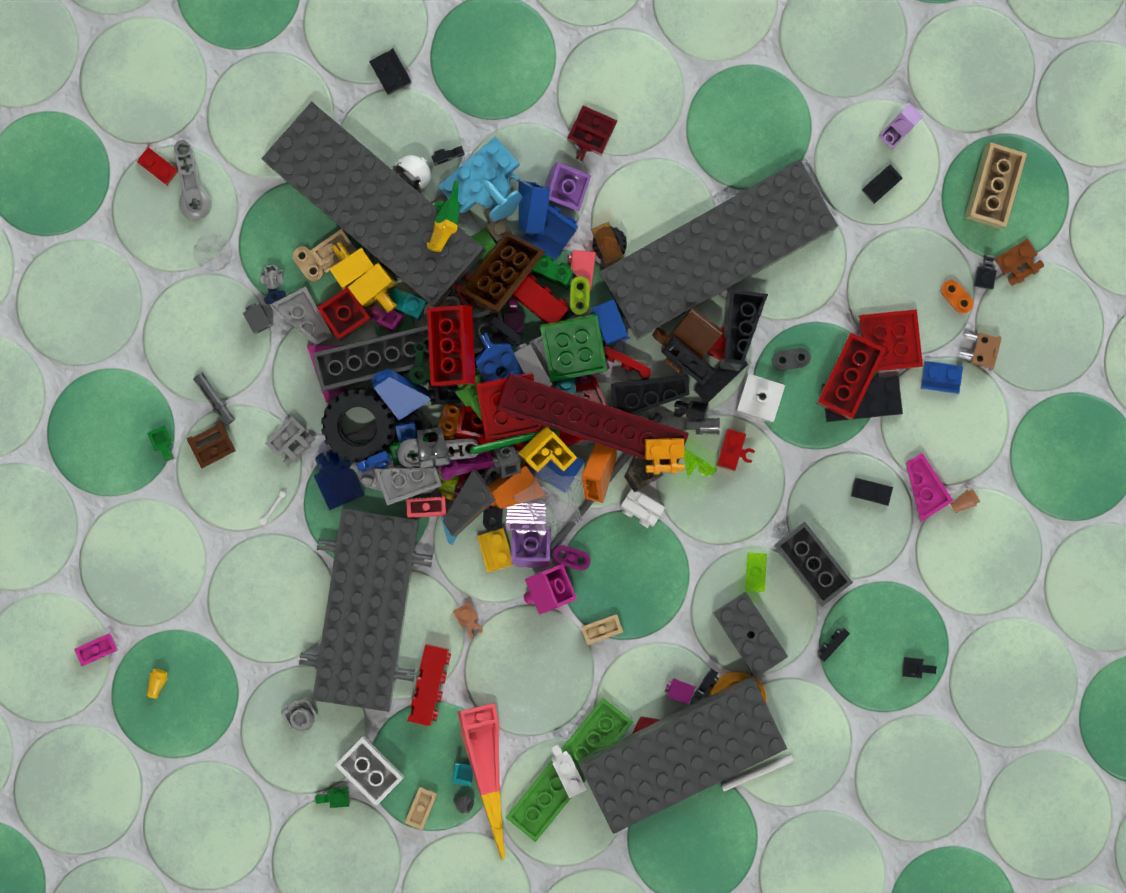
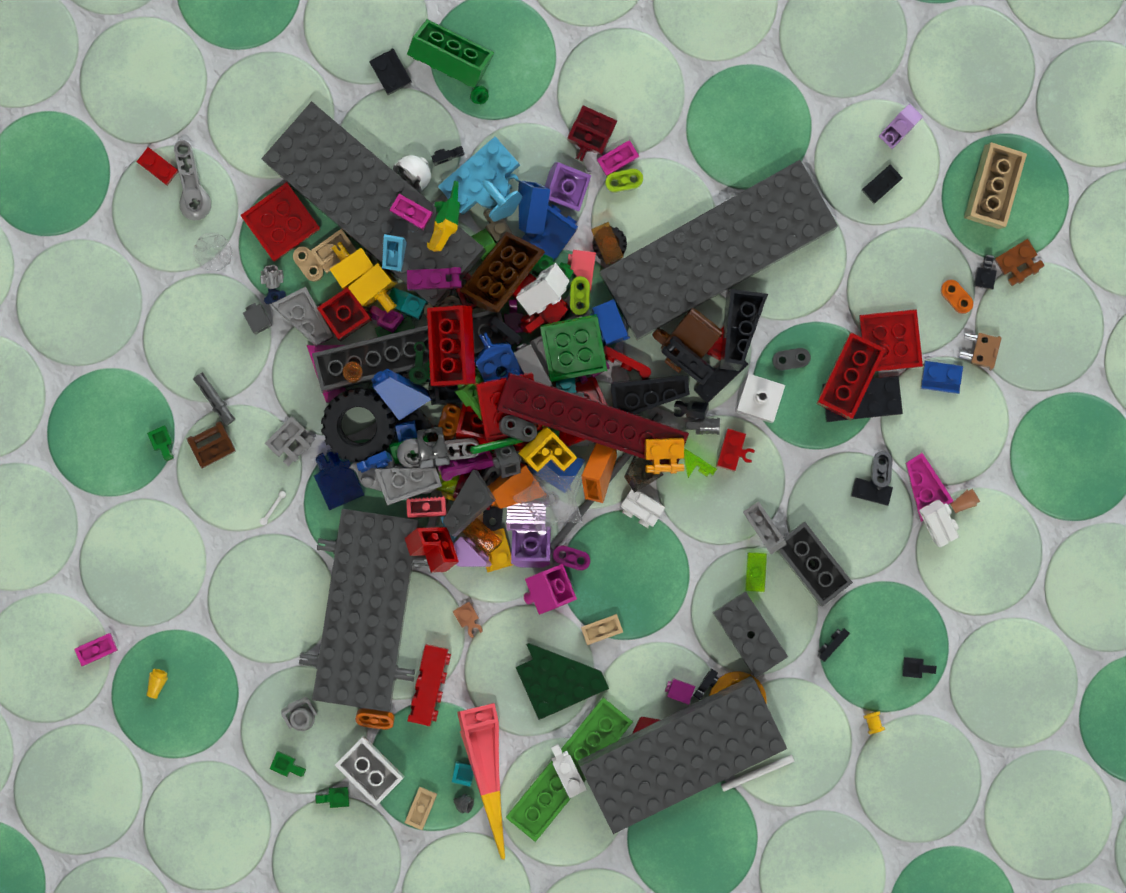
(280, 222): none -> red plate
(285, 764): none -> green plate
(354, 374): none -> clear orange wheel
(375, 718): none -> orange plate
(393, 252): none -> medium azure slope
(411, 211): none -> dark pink plate
(433, 279): none -> magenta plate
(435, 545): none -> red brick
(450, 53): none -> green slope
(469, 555): none -> lavender slope
(479, 95): none -> green plate
(482, 536): none -> clear orange plate
(518, 428): none -> dark grey plate
(530, 322): none -> red plate
(544, 290): none -> white brick
(557, 681): none -> dark green wing
(618, 158): none -> dark pink plate
(623, 179): none -> lime plate
(764, 528): none -> light grey plate
(874, 722): none -> yellow bush
(881, 471): none -> black plate
(939, 523): none -> white brick

